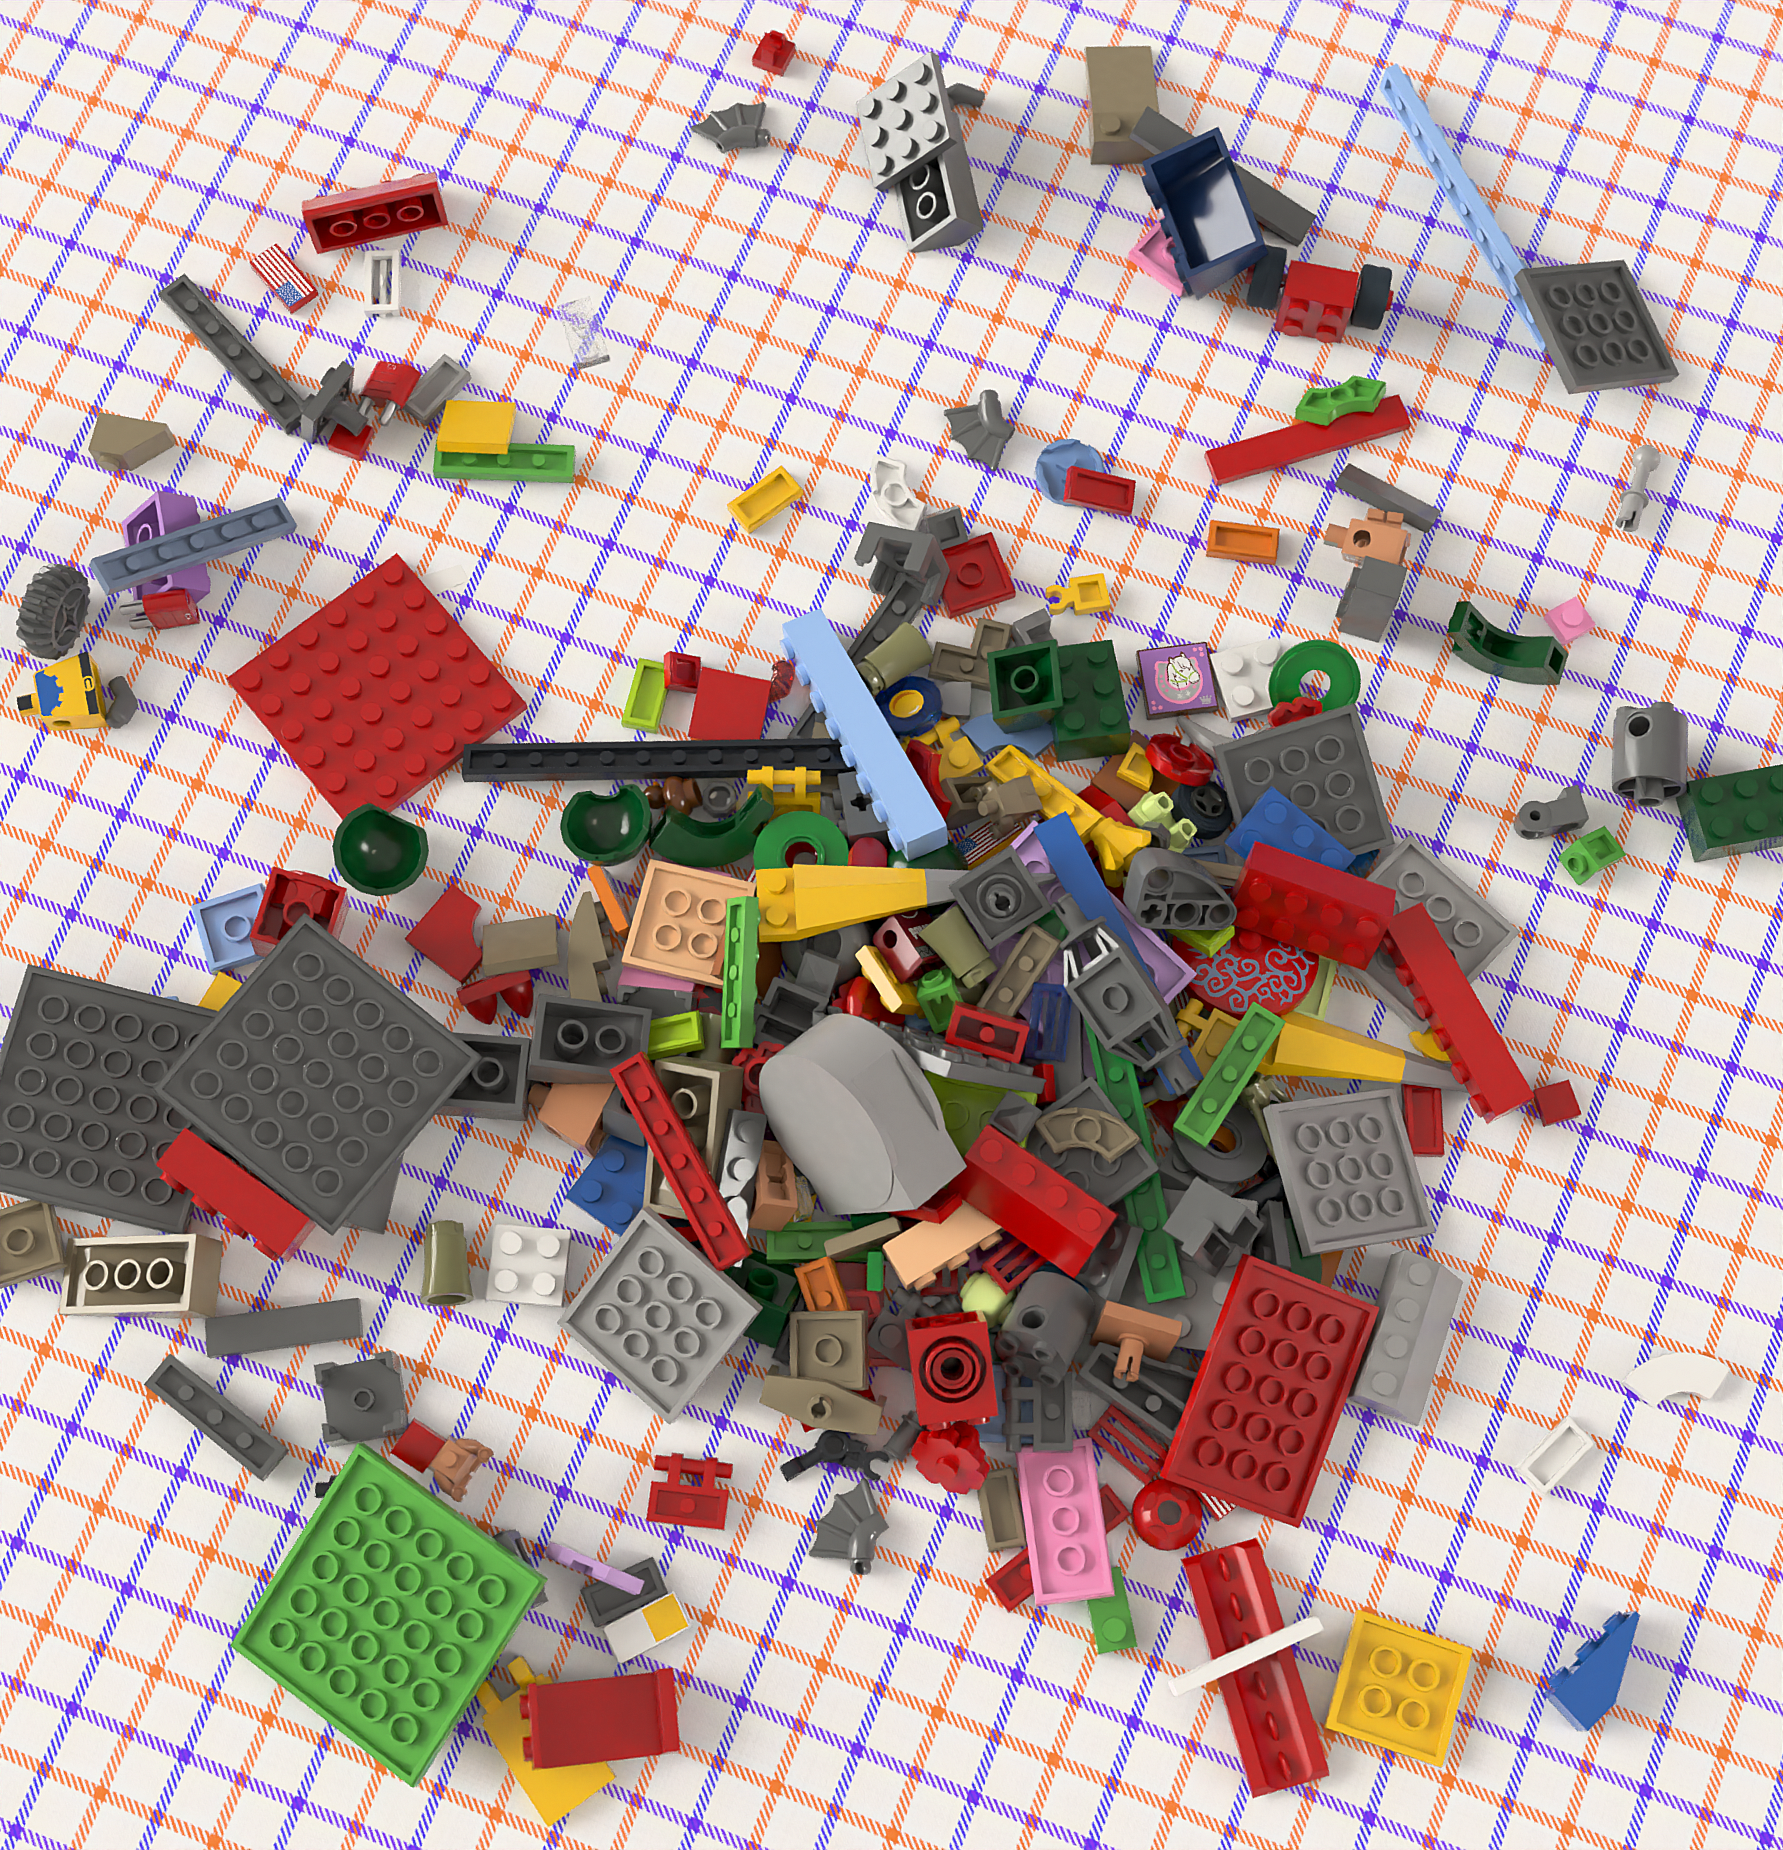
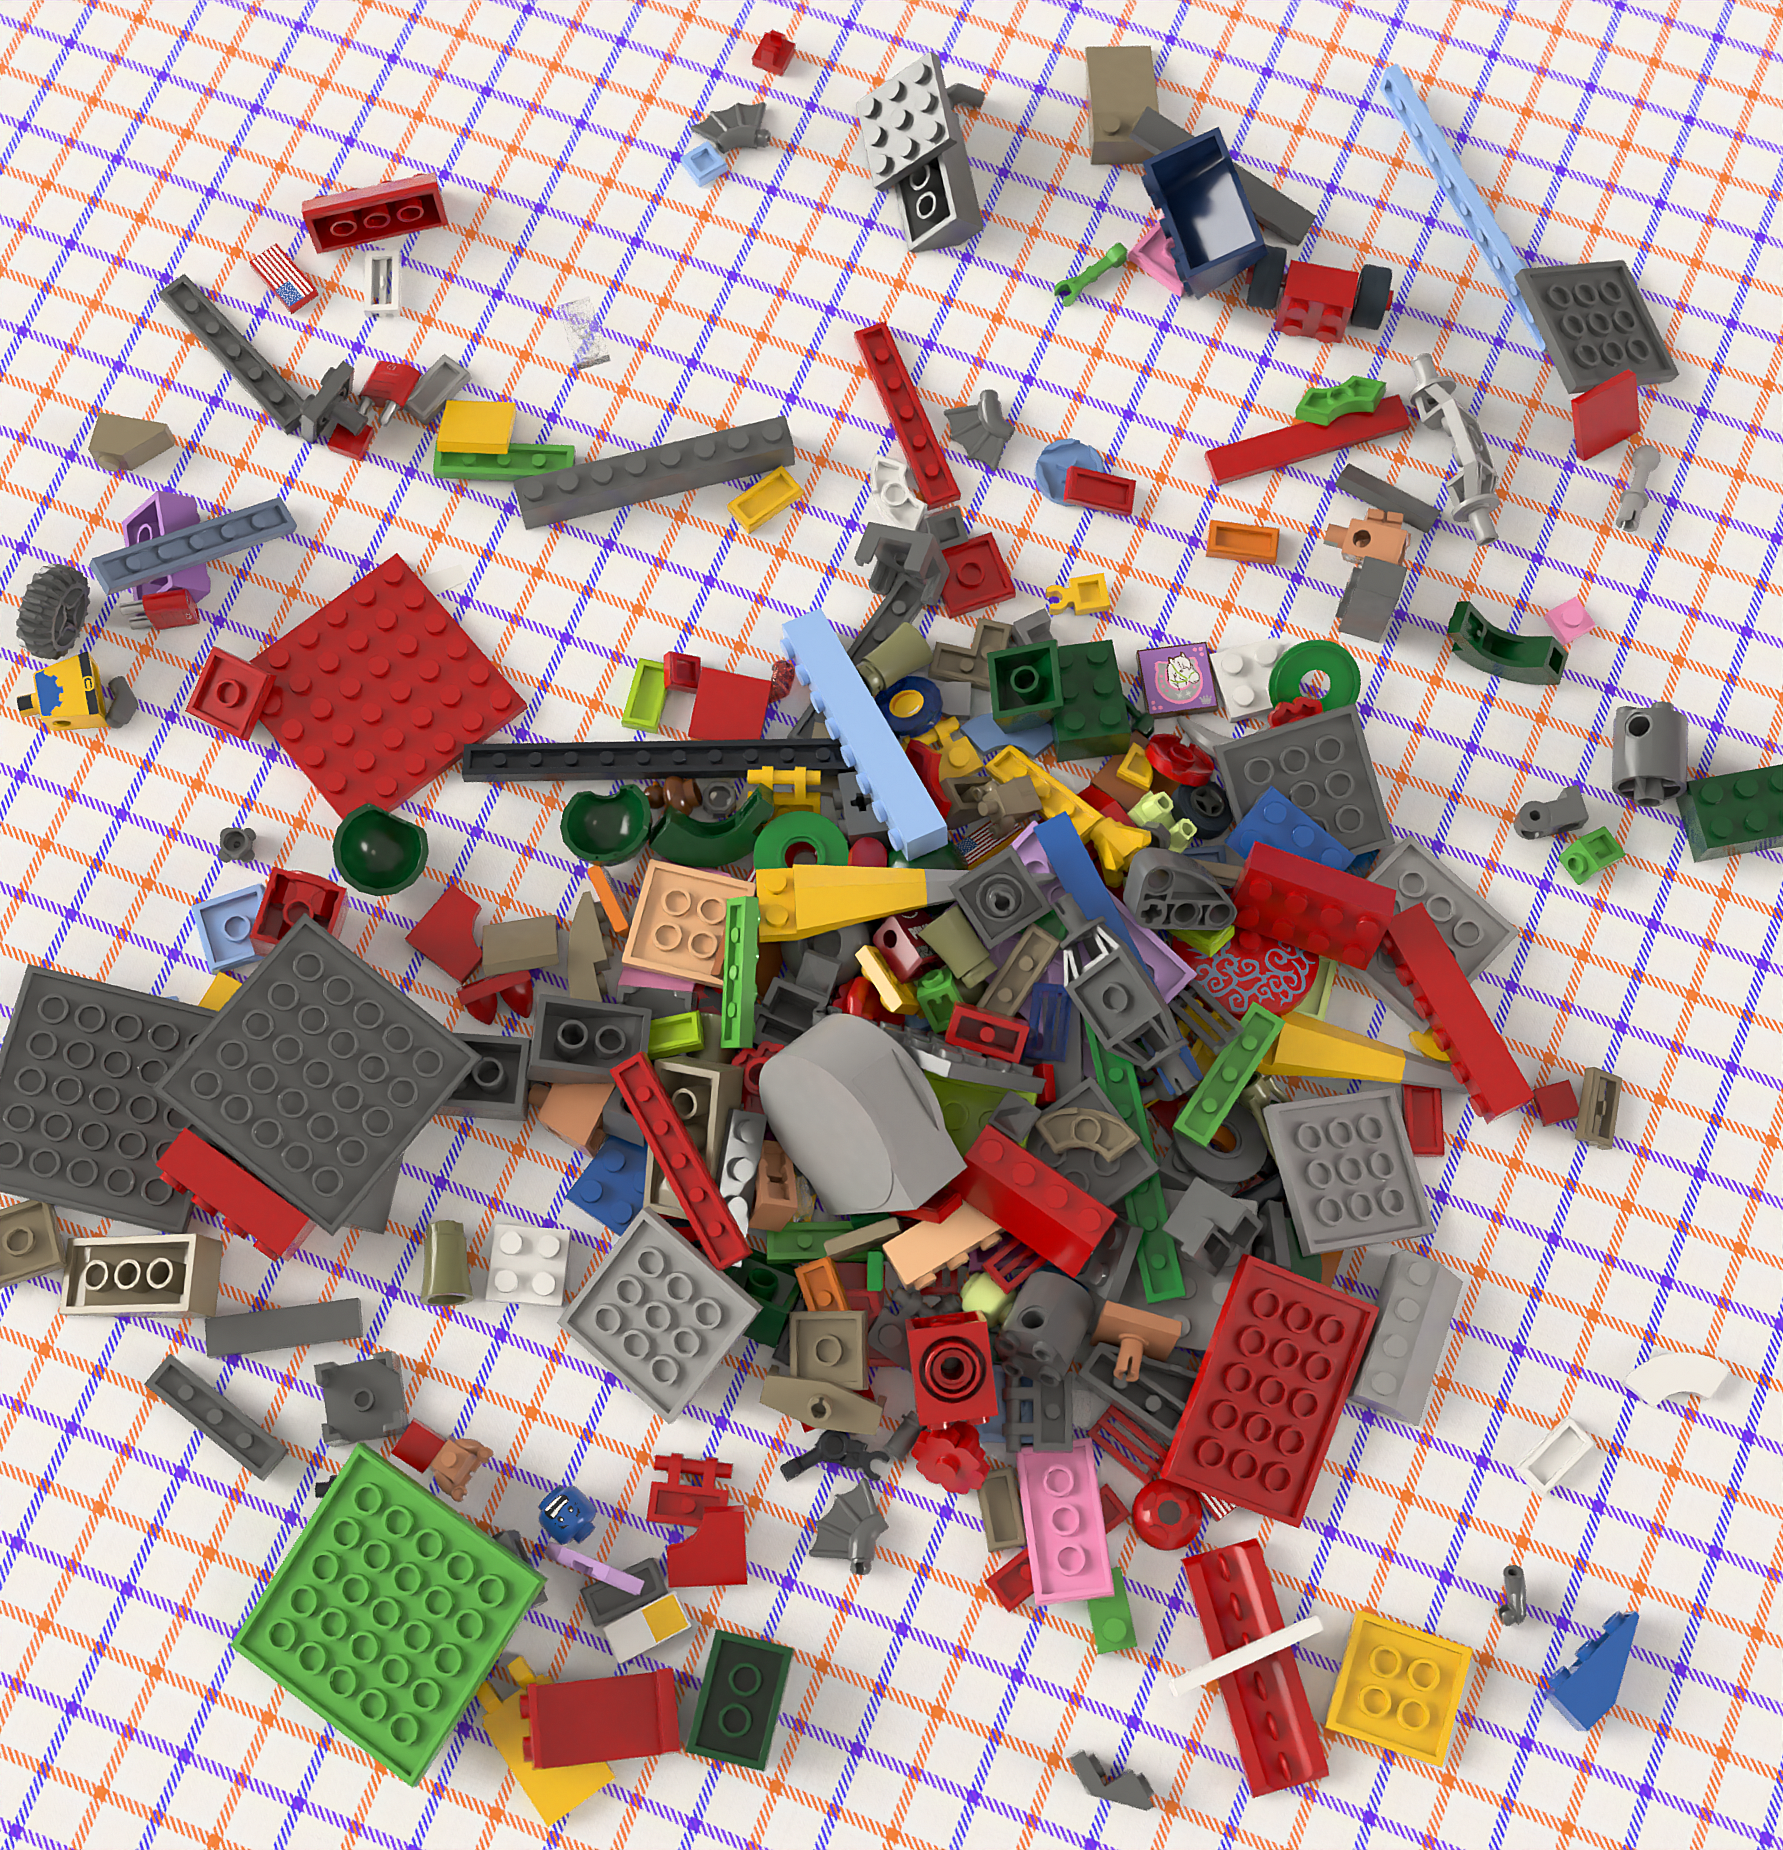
(229, 837): none -> dark grey plate
(230, 693): none -> red tile
(567, 1515): none -> blue head
(655, 472): none -> dark grey brick
(703, 164): none -> light blue tile
(713, 1553): none -> red tile
(740, 1700): none -> dark green brick
(907, 416): none -> red tile
(1114, 258): none -> bright green piece
(1122, 1789): none -> dark grey slope
(1144, 722): none -> dark green hand
(1187, 998): none -> dark grey tile
(1479, 475): none -> light grey plate
(1516, 1596): none -> dark grey arm
(1593, 1107): none -> dark tan tile
(1606, 415): none -> red tile

